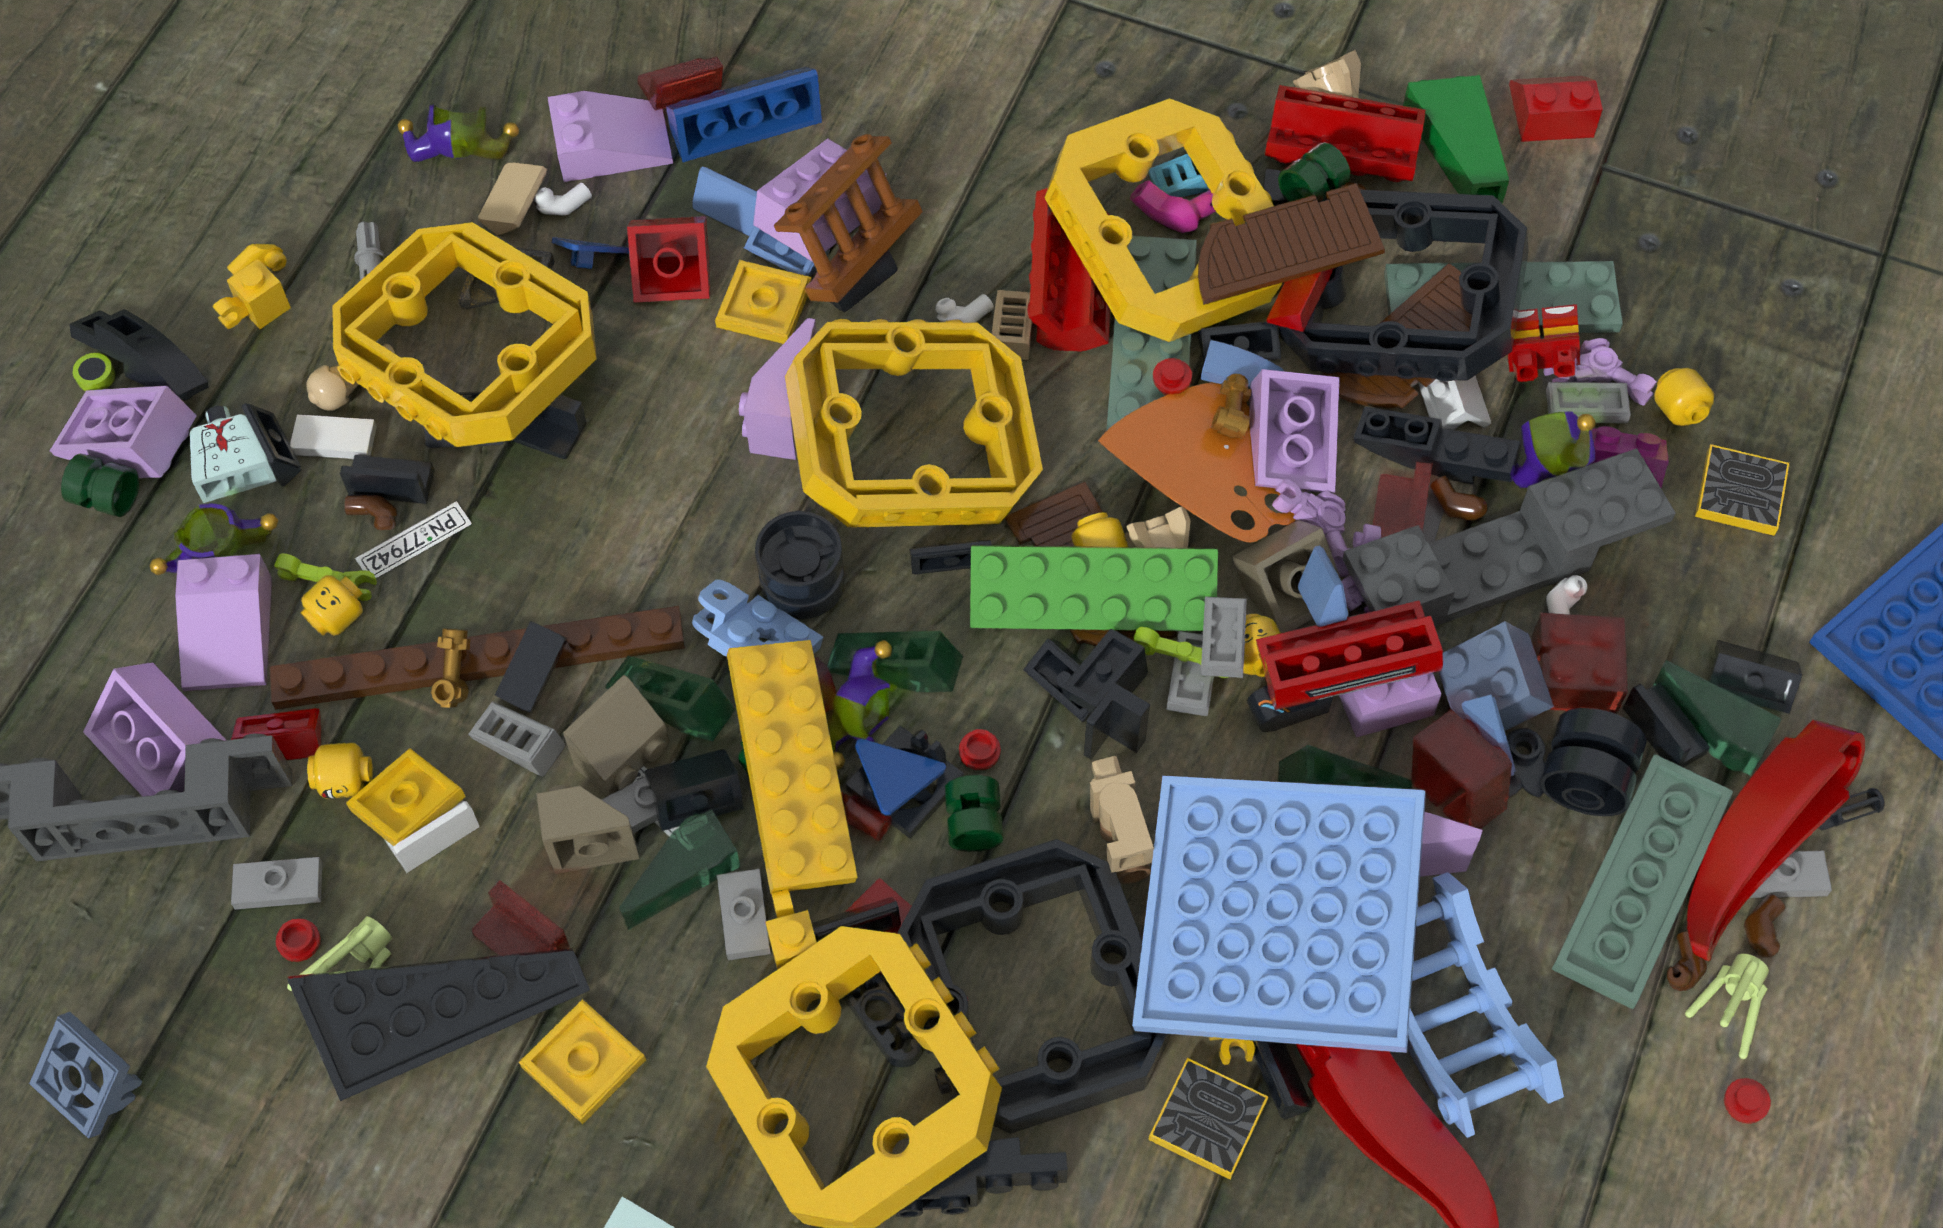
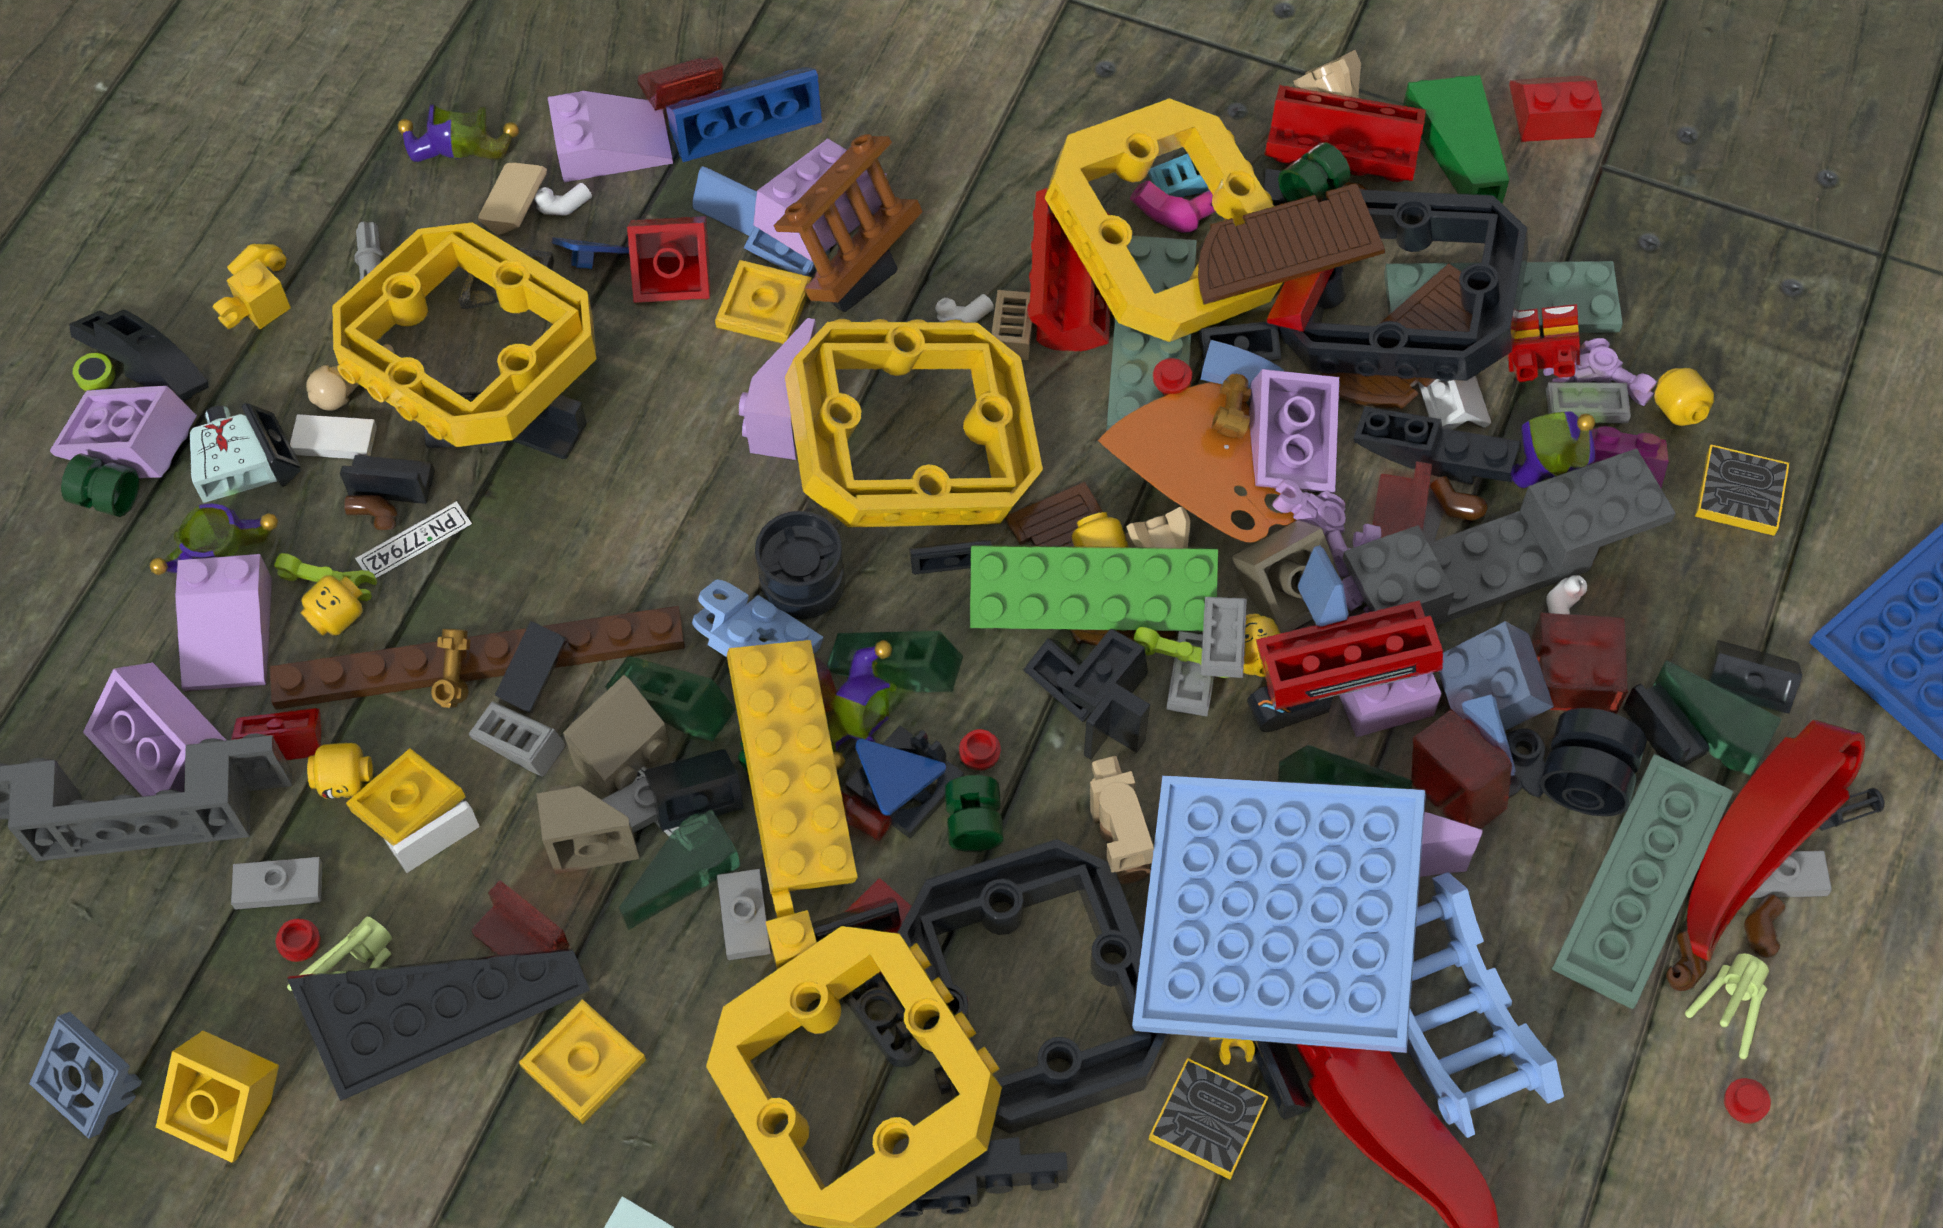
(215, 1094): none -> yellow slope

